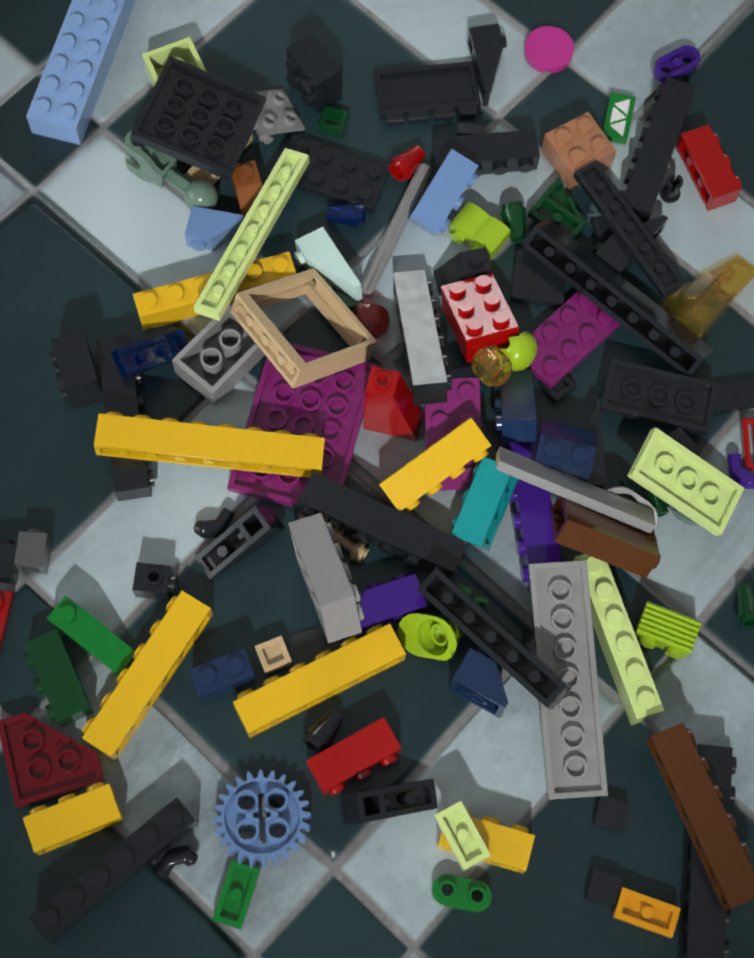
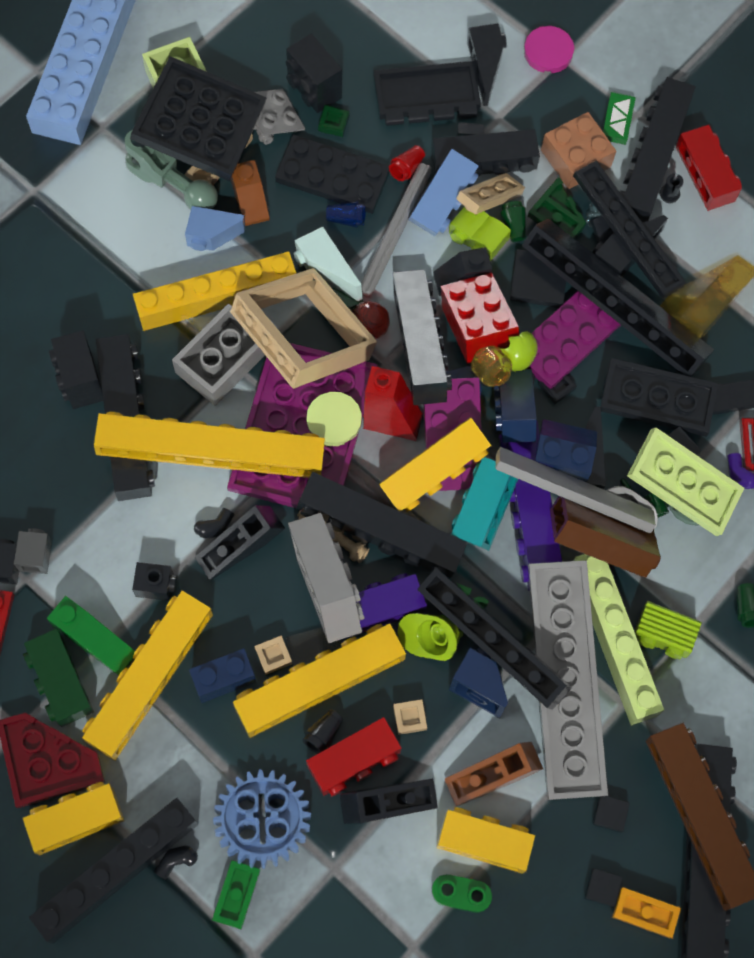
(149, 353): clear blue plate -> none
(251, 235): yellowish green plate -> none
(334, 418): none -> yellowish green tile
(410, 717): none -> tan plate
(462, 835): yellowish green plate -> none
(490, 193): none -> tan plate
(494, 773): none -> dark orange slope
(674, 63): dark purple plate -> none

